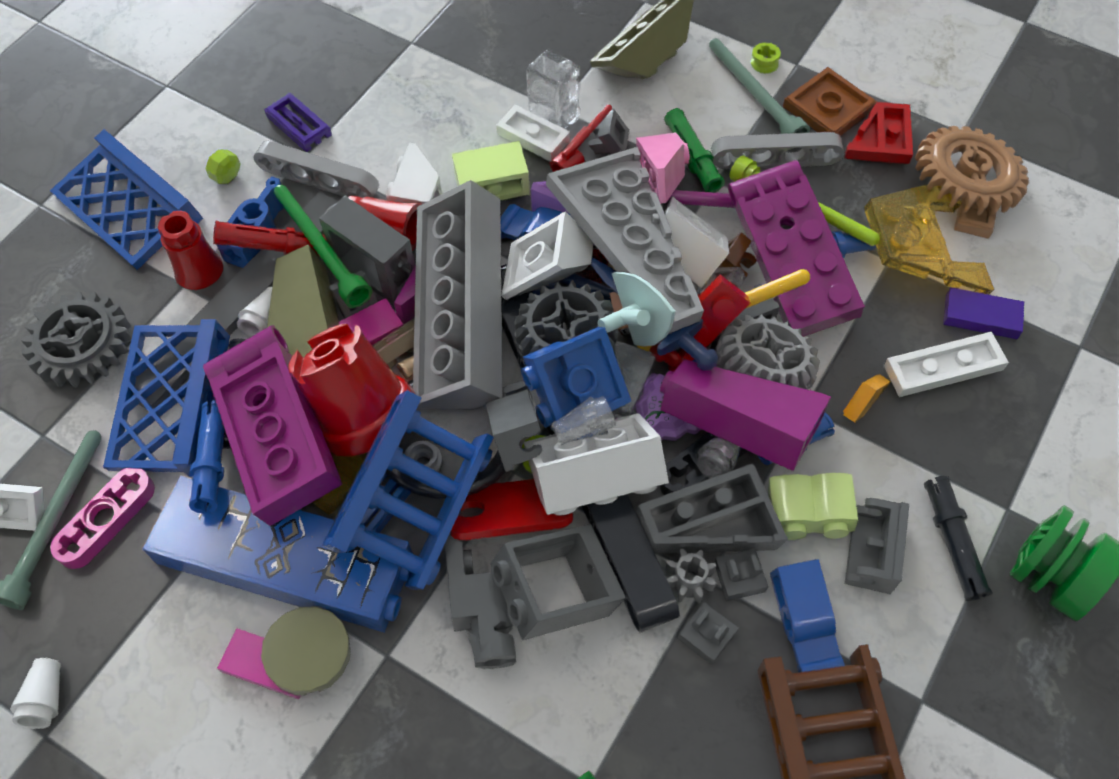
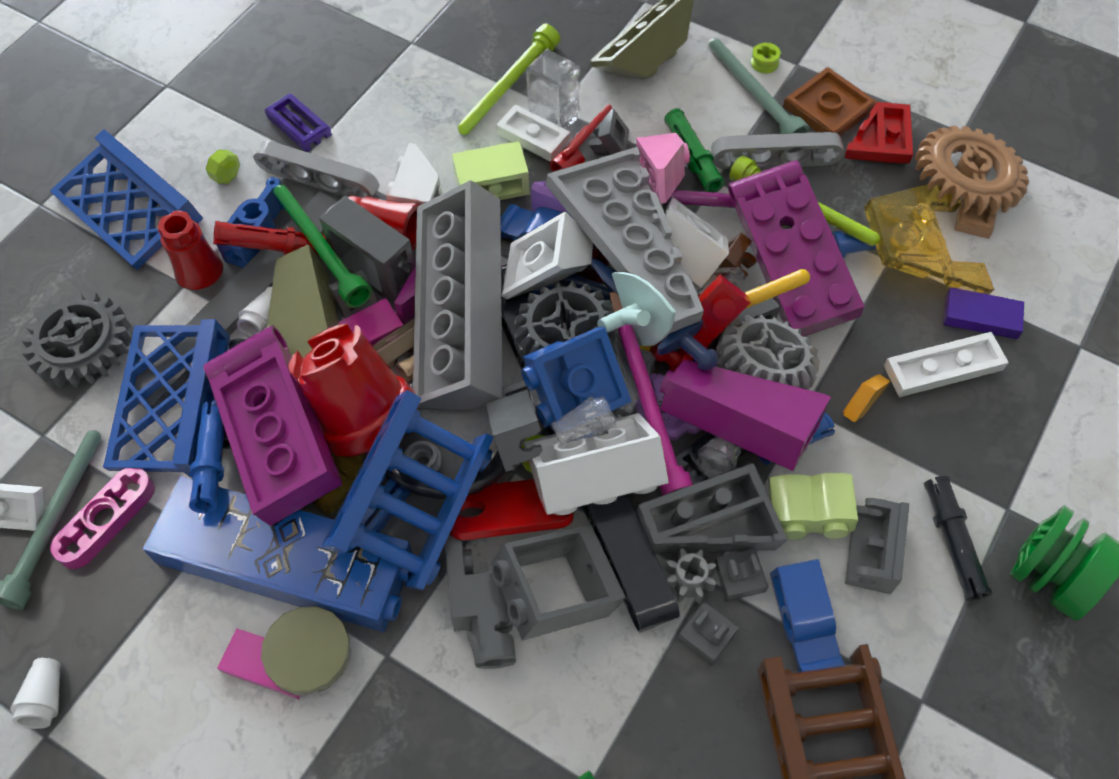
(543, 38): none -> lime piece
(676, 475): none -> dark pink piece

